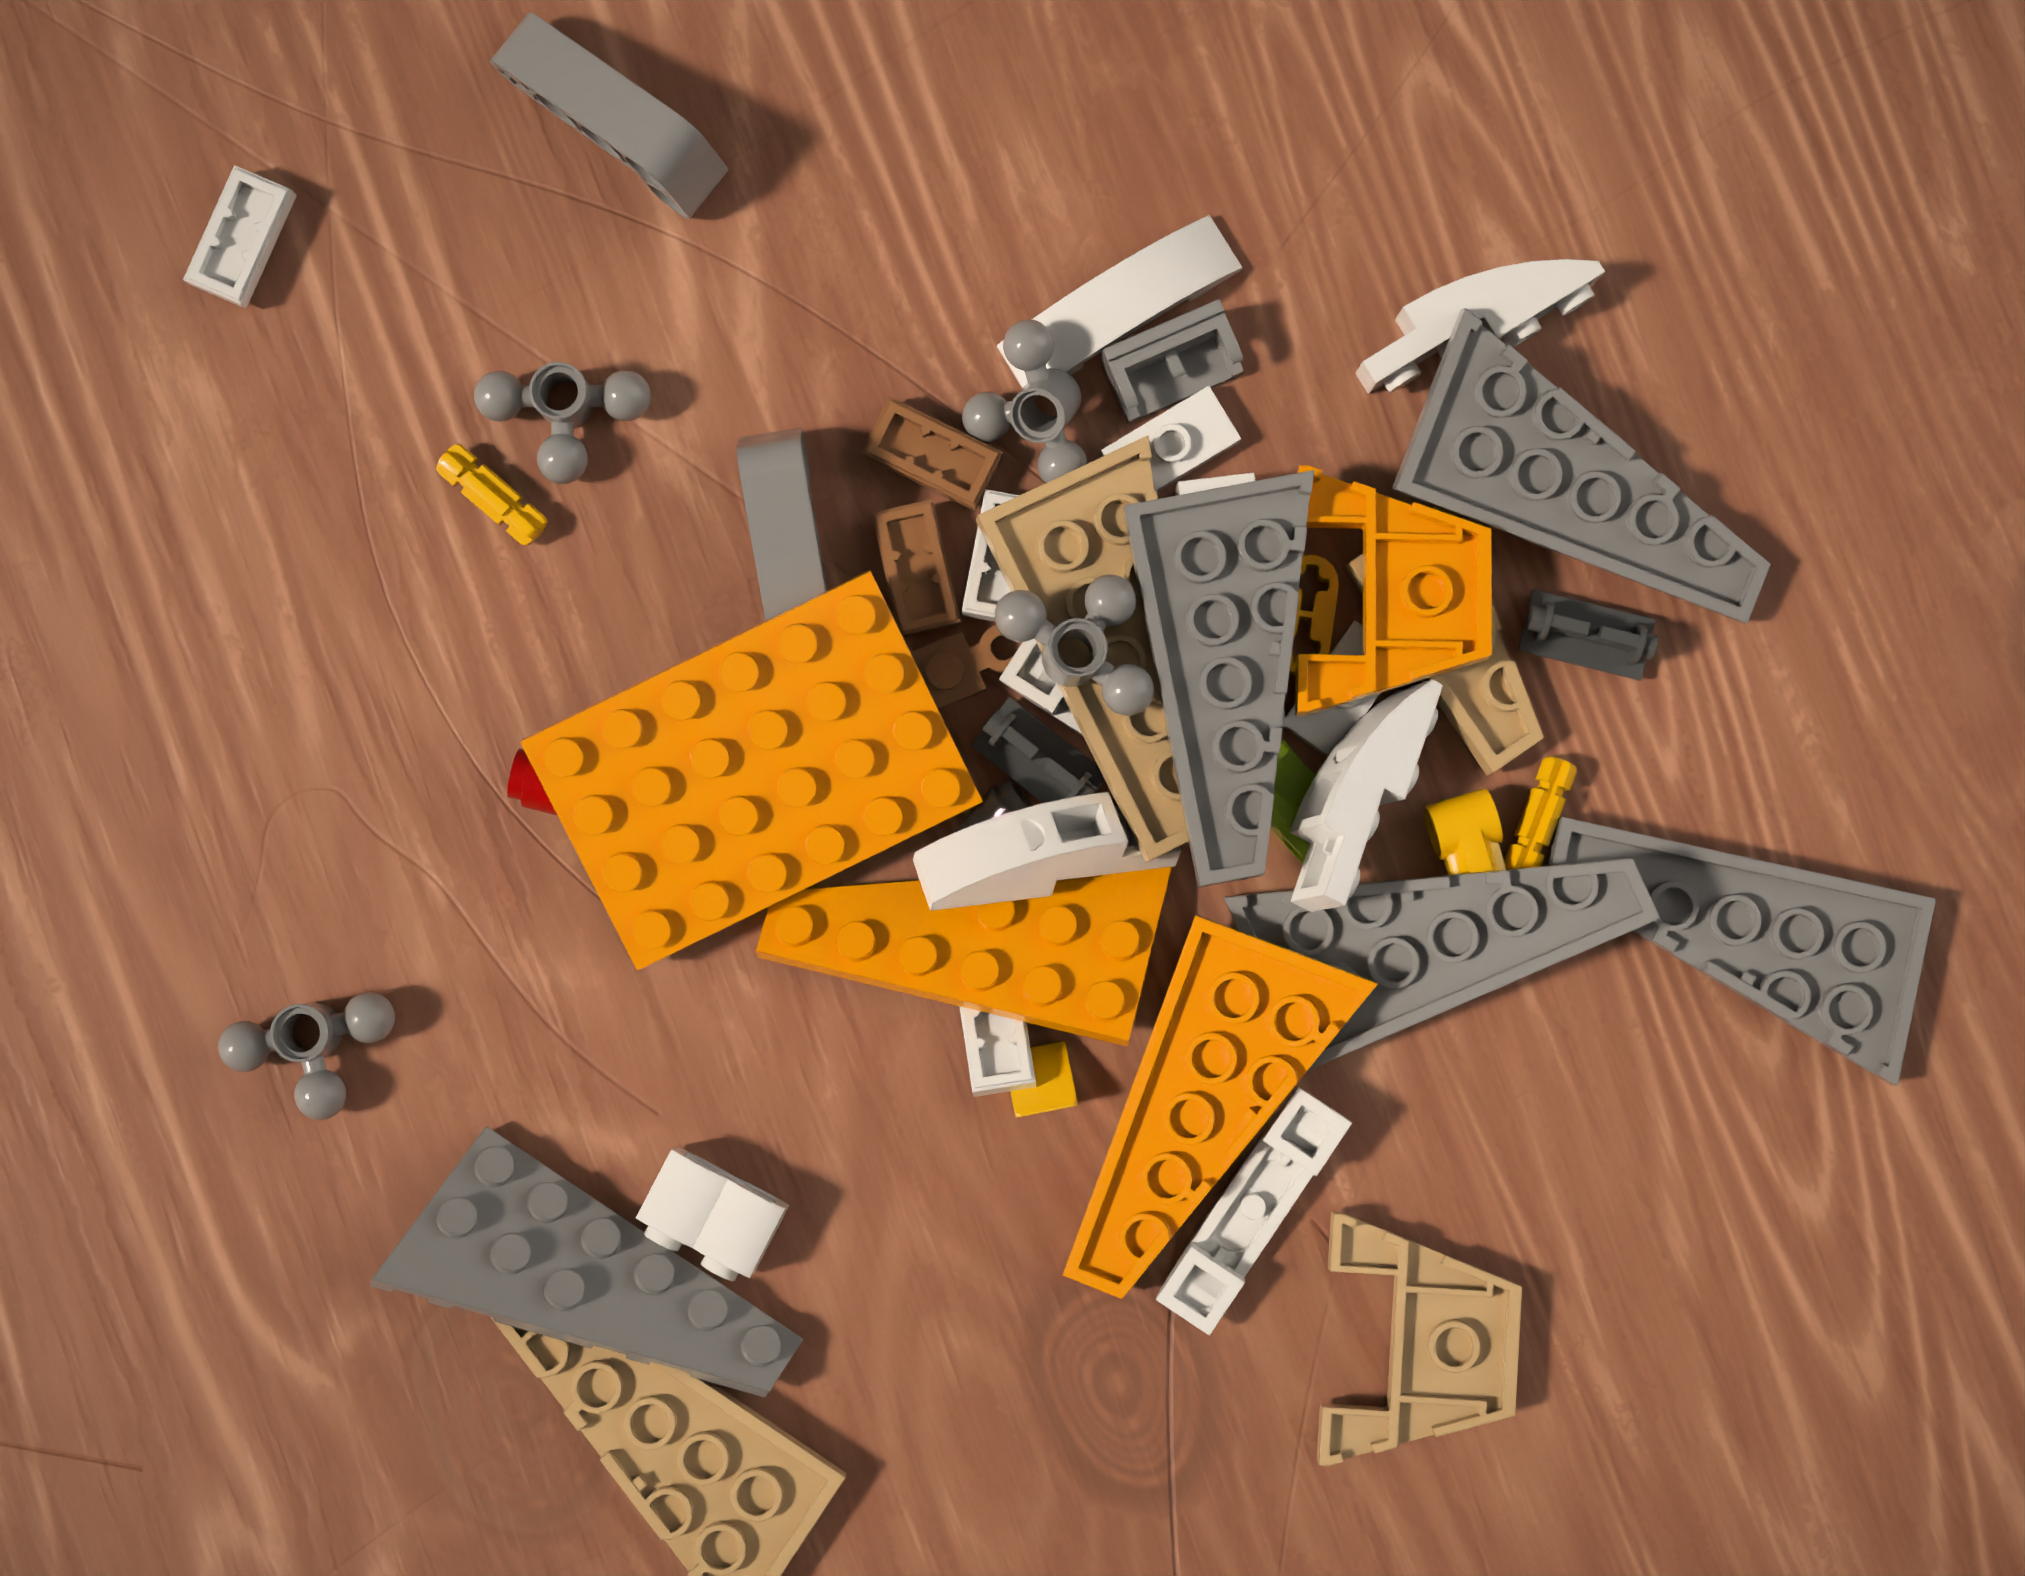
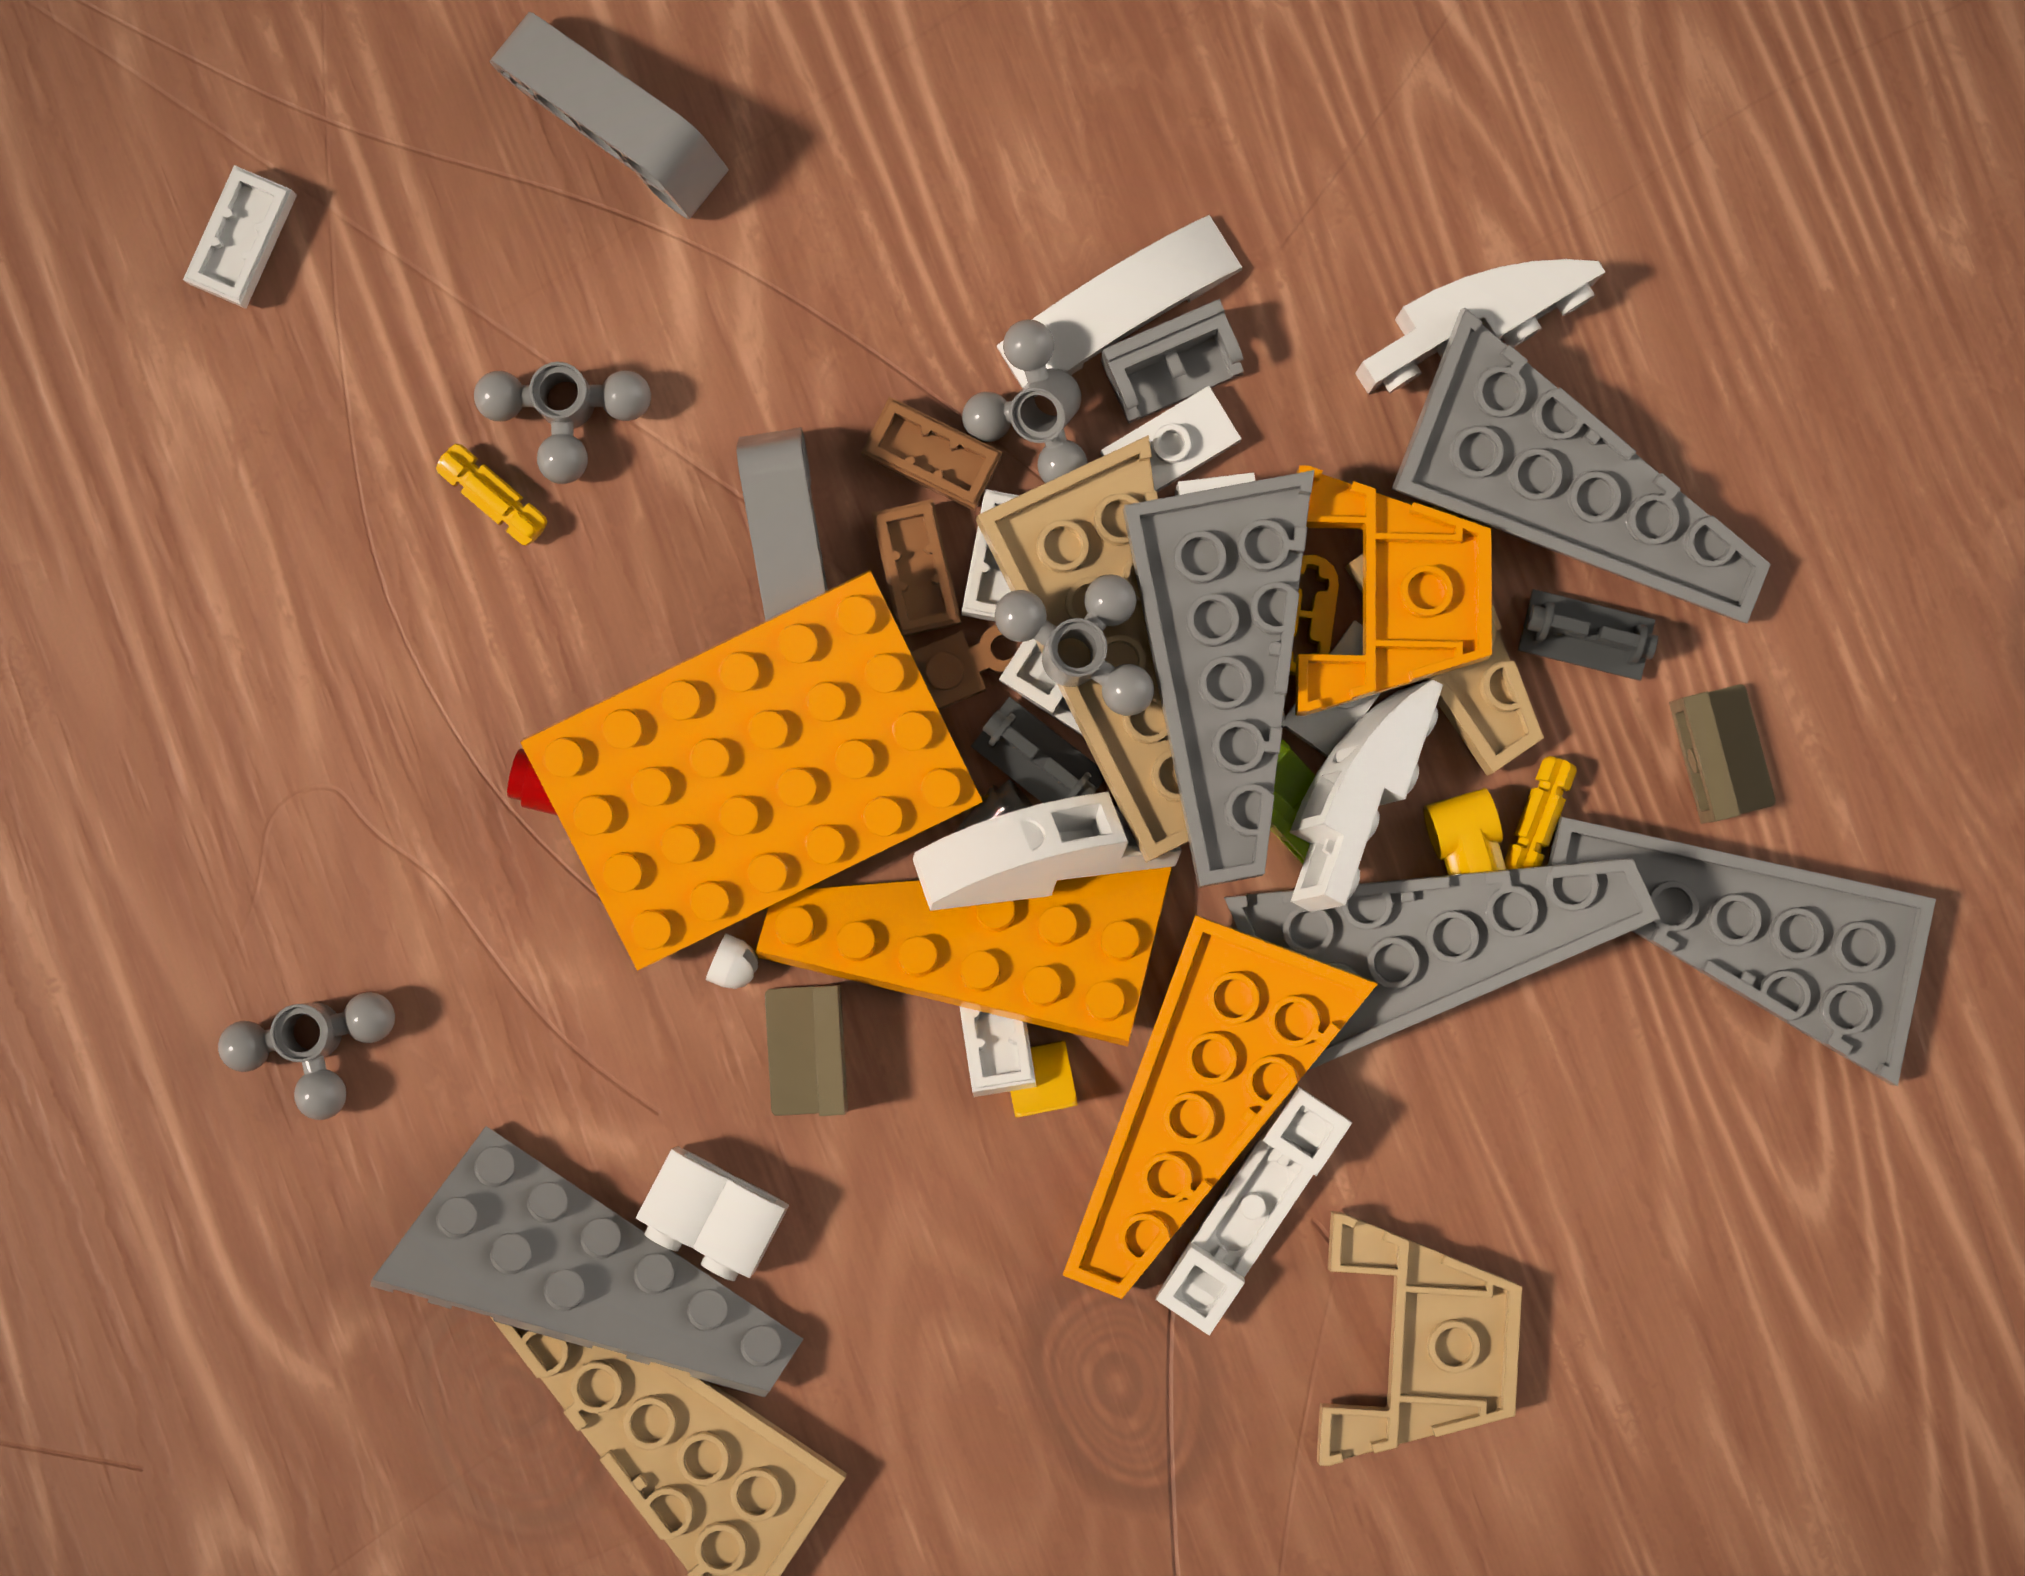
(733, 963): none -> white hinge
(806, 1050): none -> dark tan panel
(1722, 753): none -> dark tan panel

